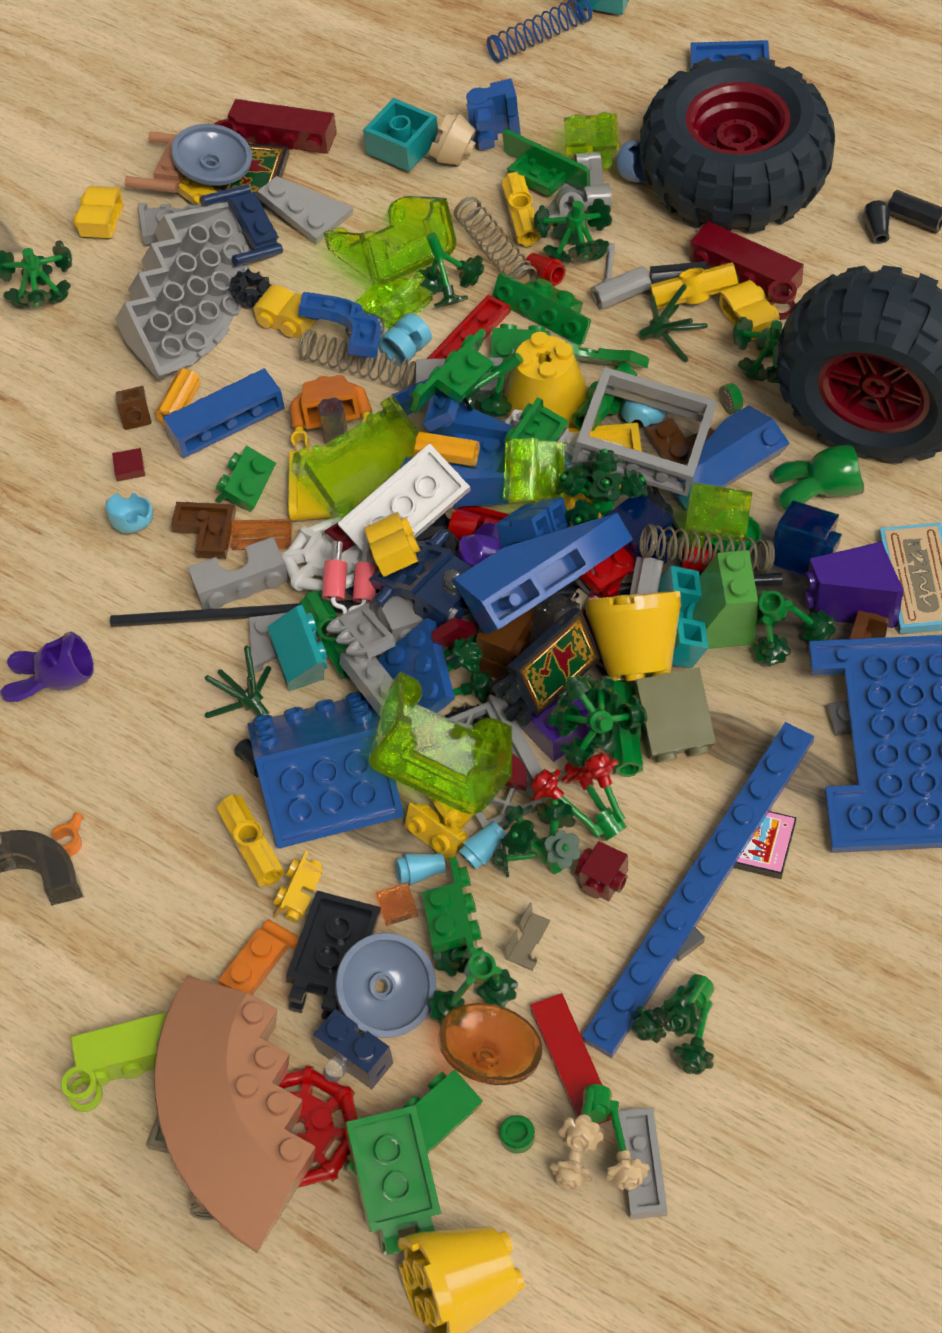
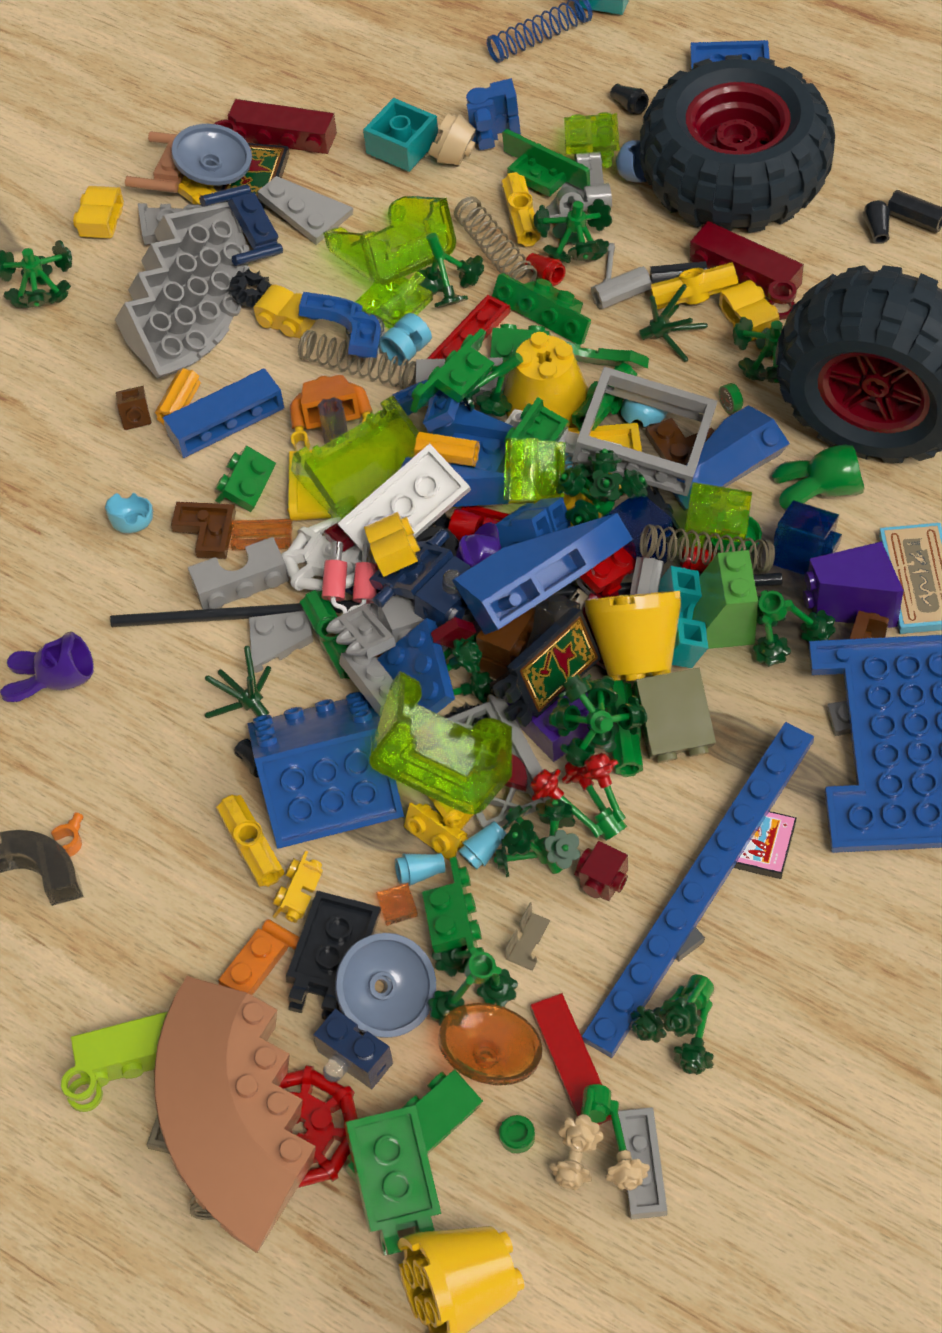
(128, 464): dark red tile -> none
(296, 648): teal slope -> none
(631, 98): none -> black cone

